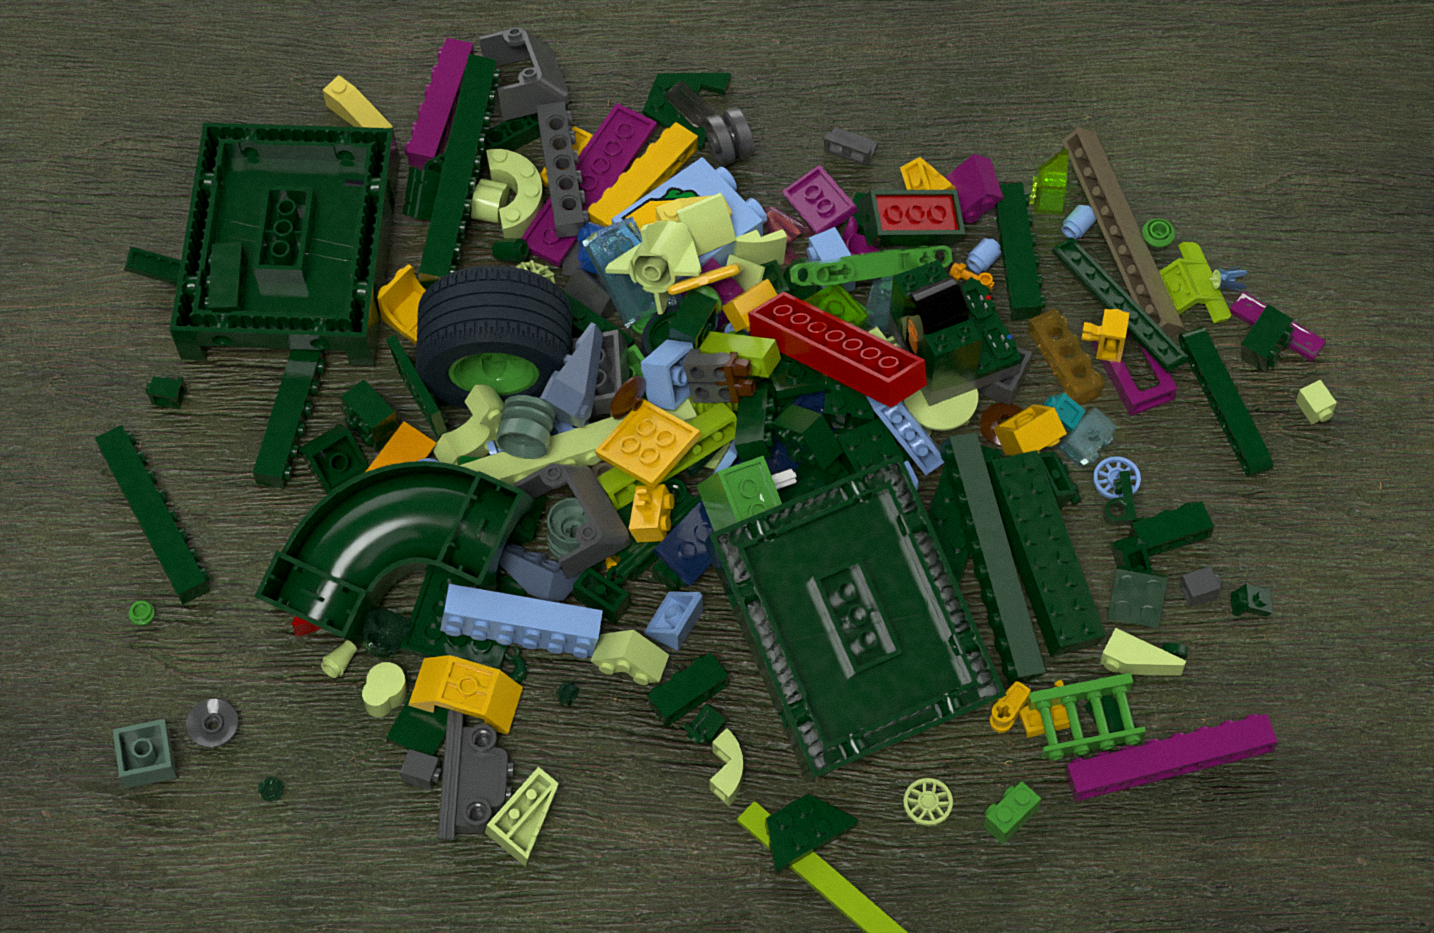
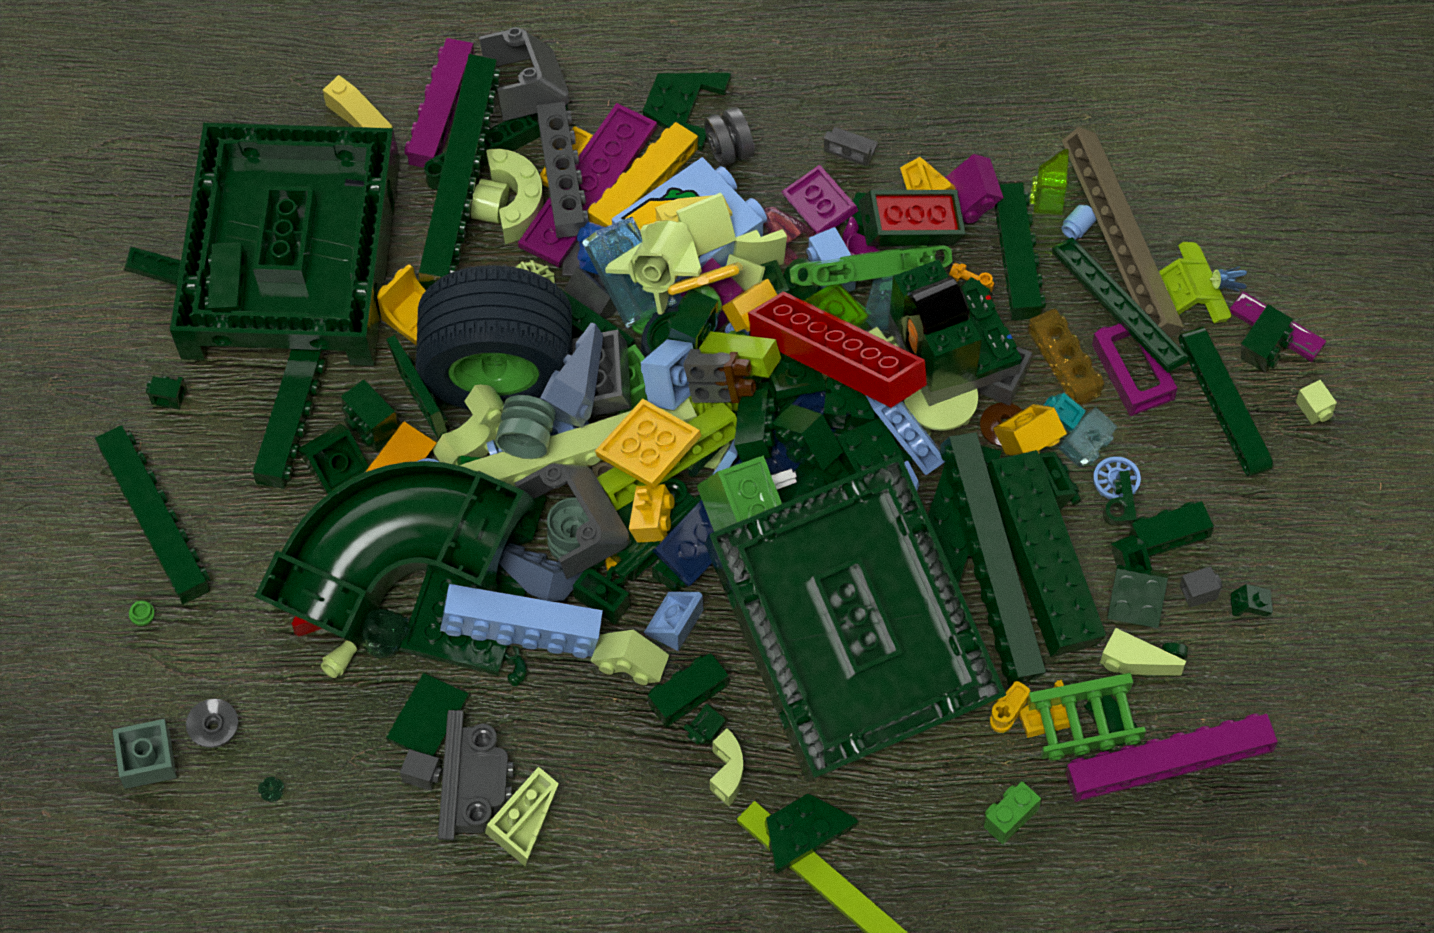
(384, 689): yellowish green piece -> none
(421, 192): dark green brick -> none
(468, 690): yellow slope -> none
(510, 250): dark green brick -> none
(567, 693): clear green plate -> none
(628, 397): reddish brown dish -> none
(685, 106): clear smoke tile -> none
(928, 802): yellowish green wheel -> none
(983, 255): light blue brick -> none
(1110, 334): yellow brick -> none
(1158, 233): bright green cone -> none

